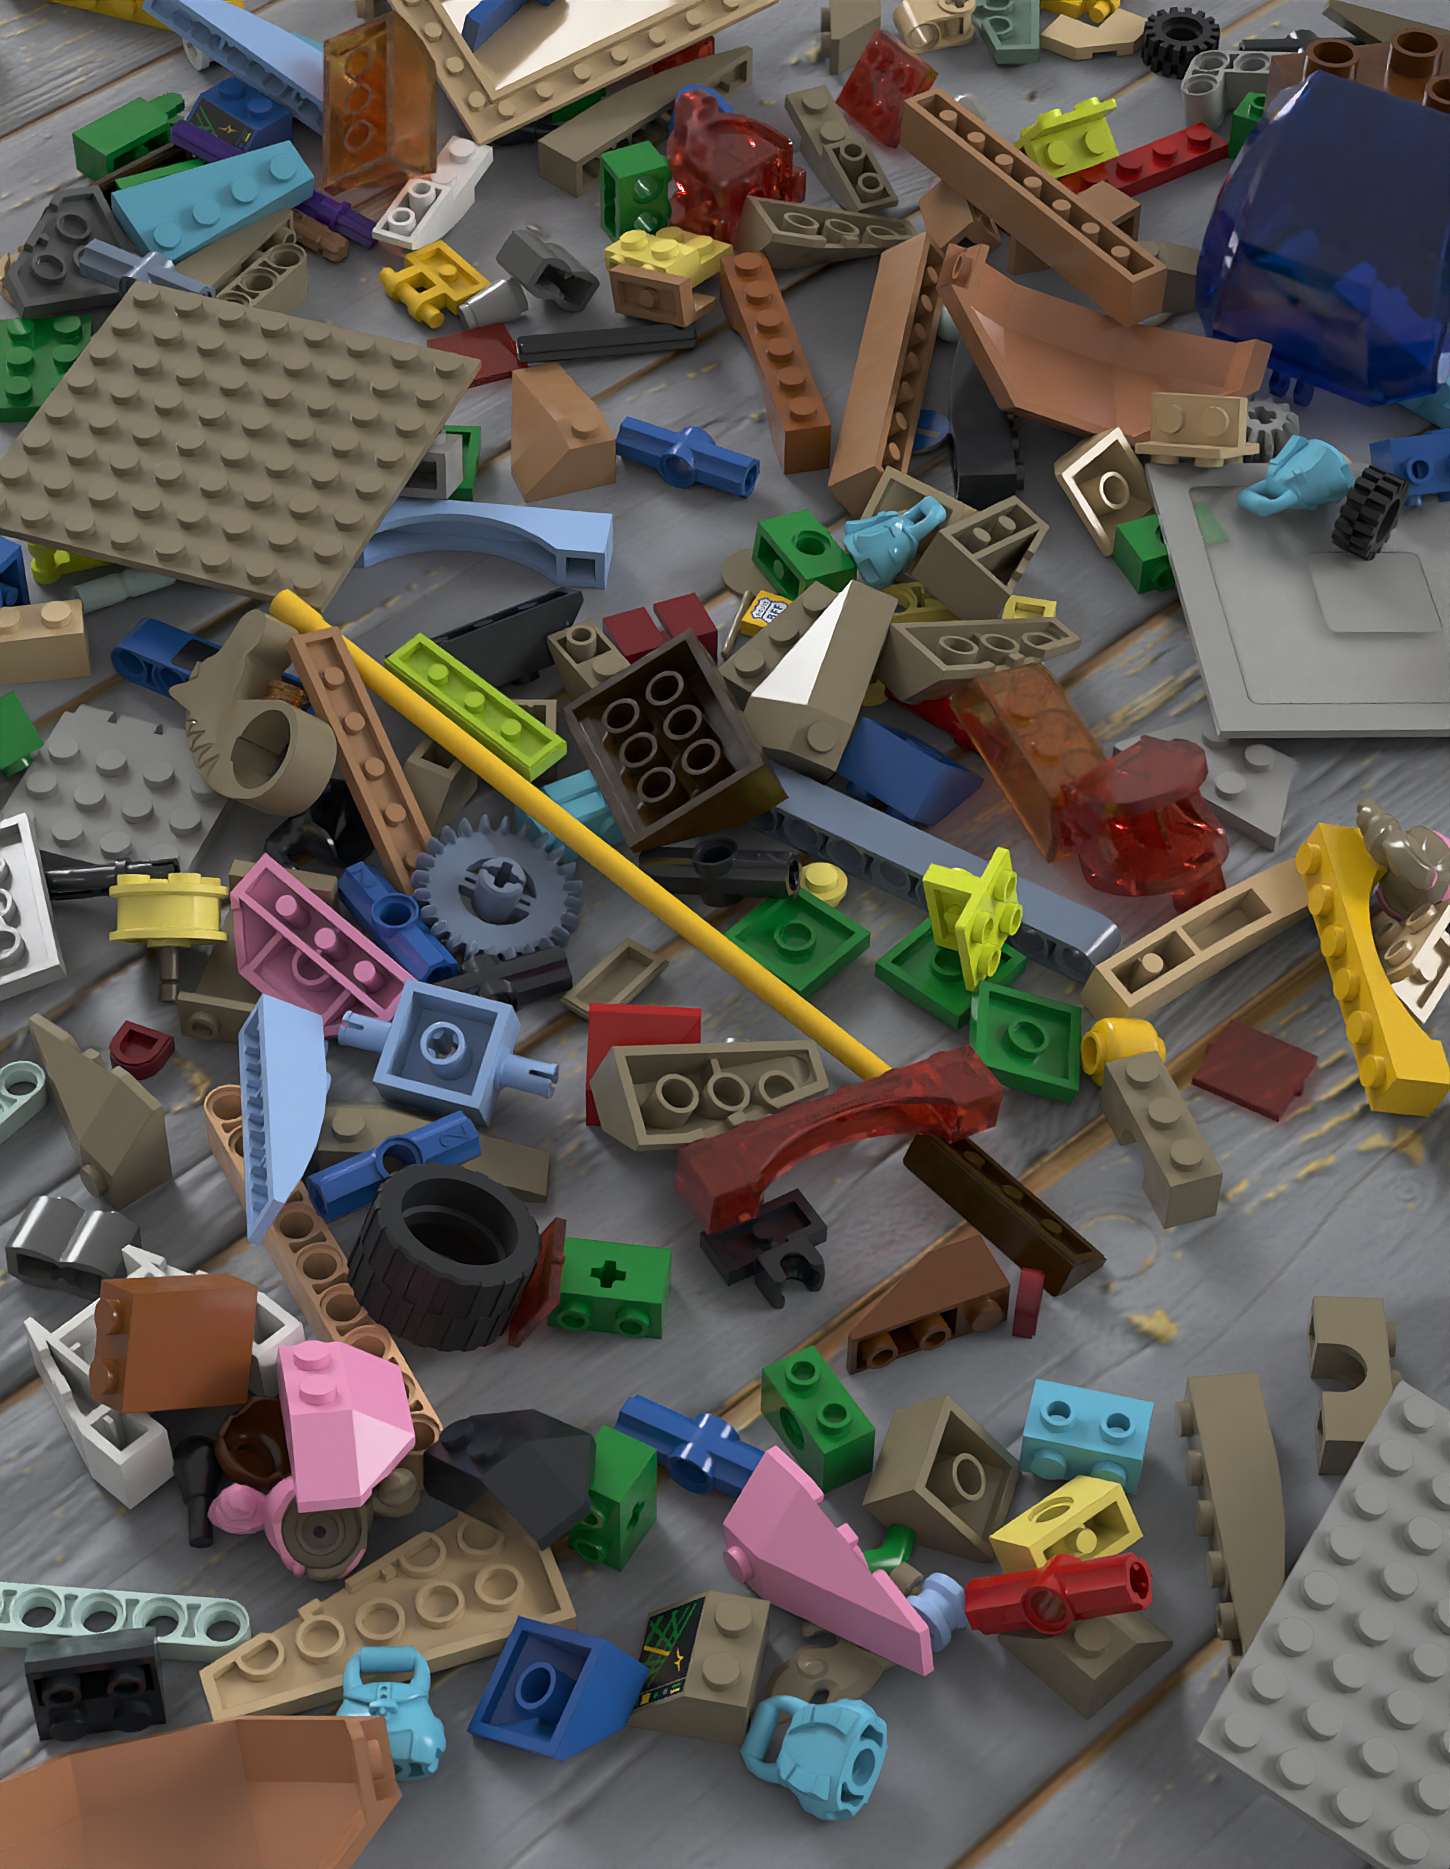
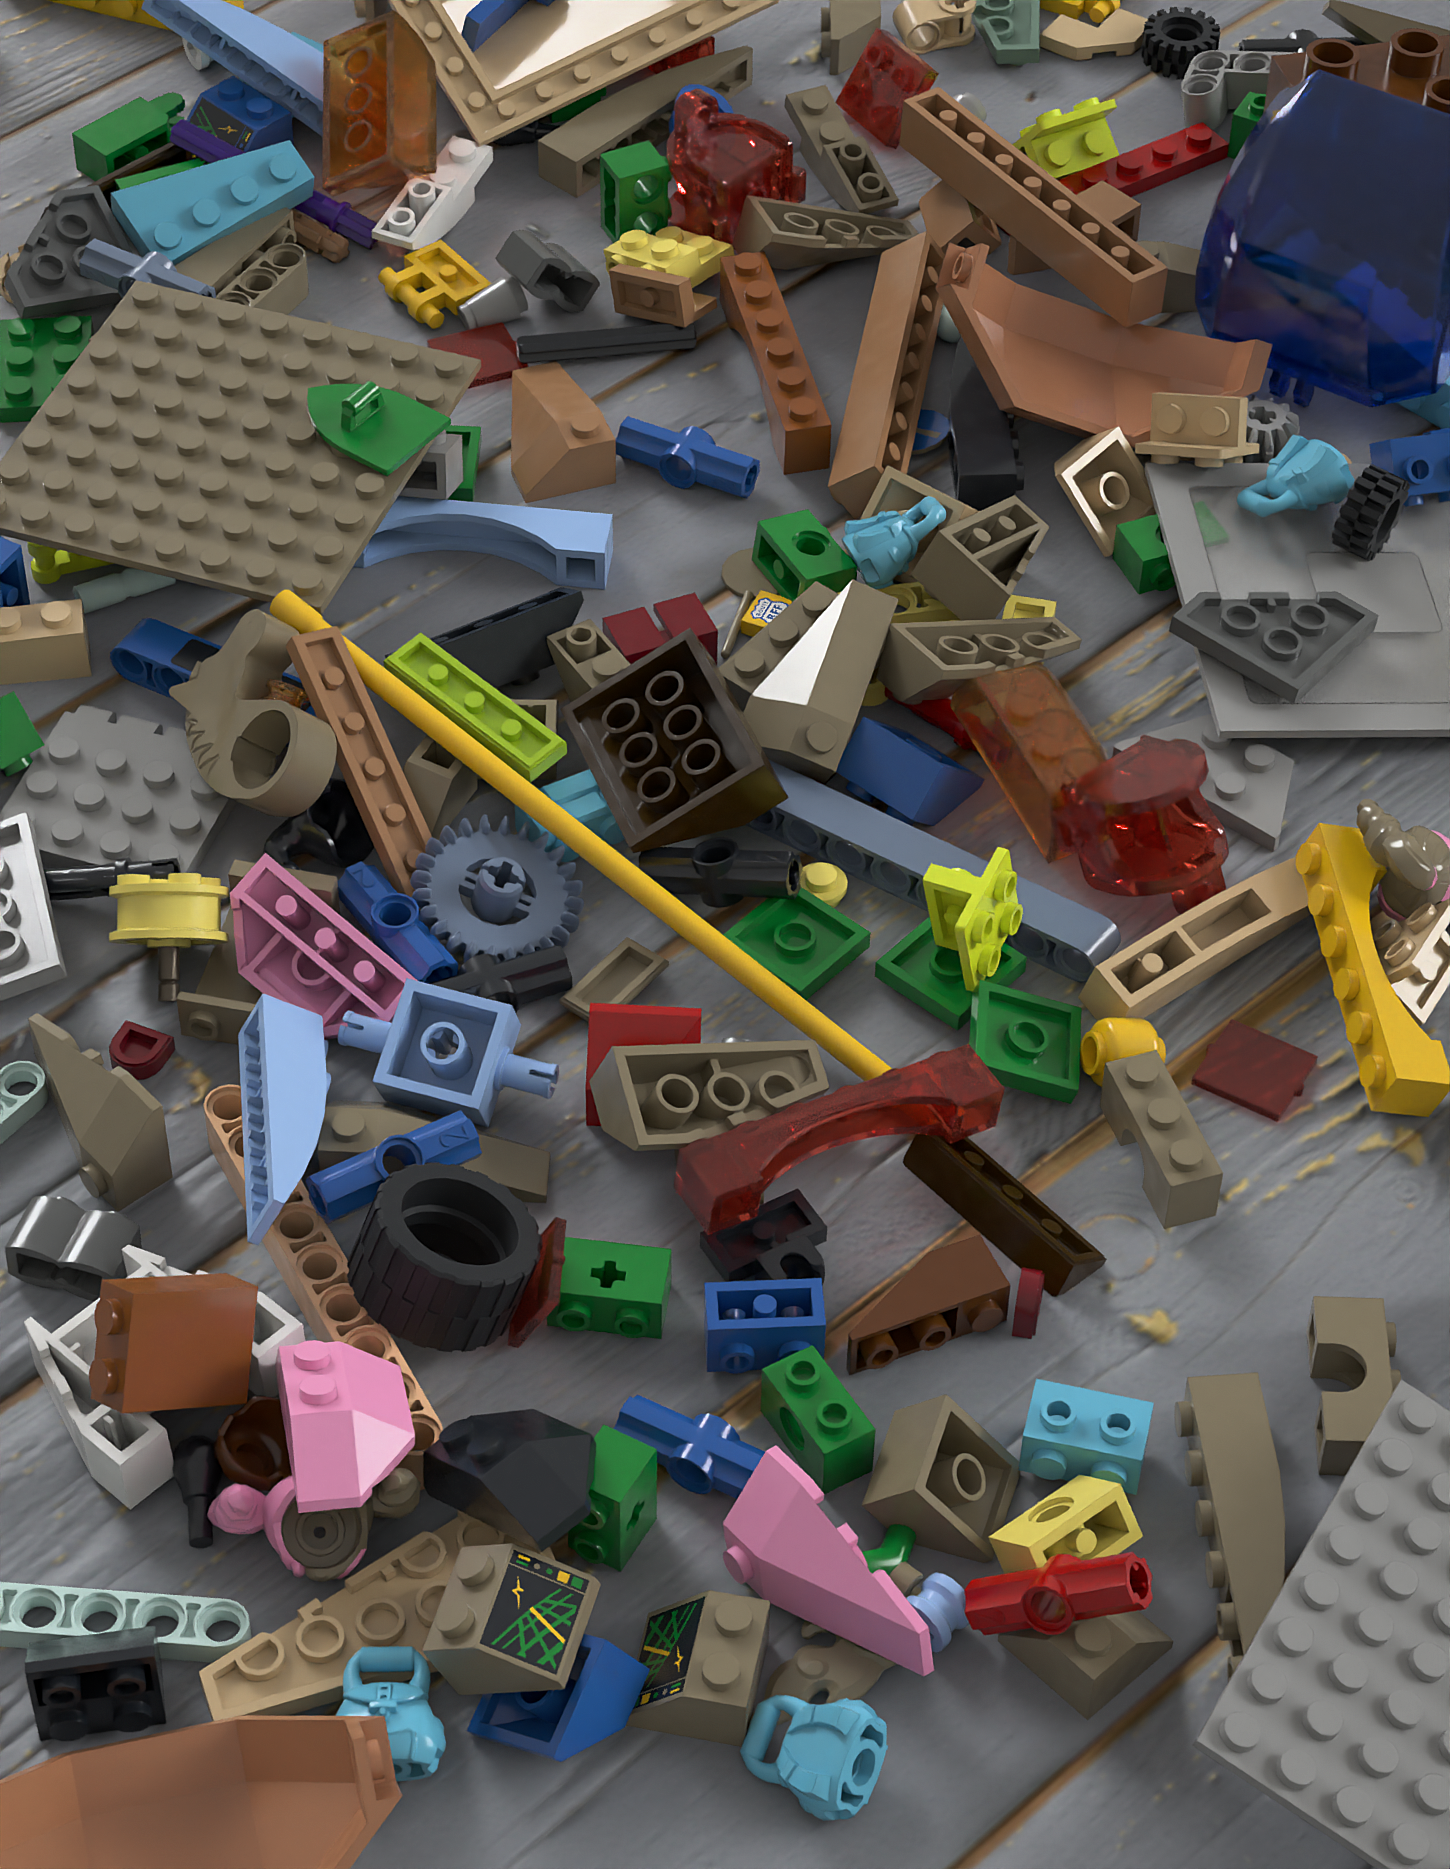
(373, 423): none -> green shield
(509, 1621): none -> slope
(761, 1322): none -> blue brick
(1276, 638): none -> dark grey plate

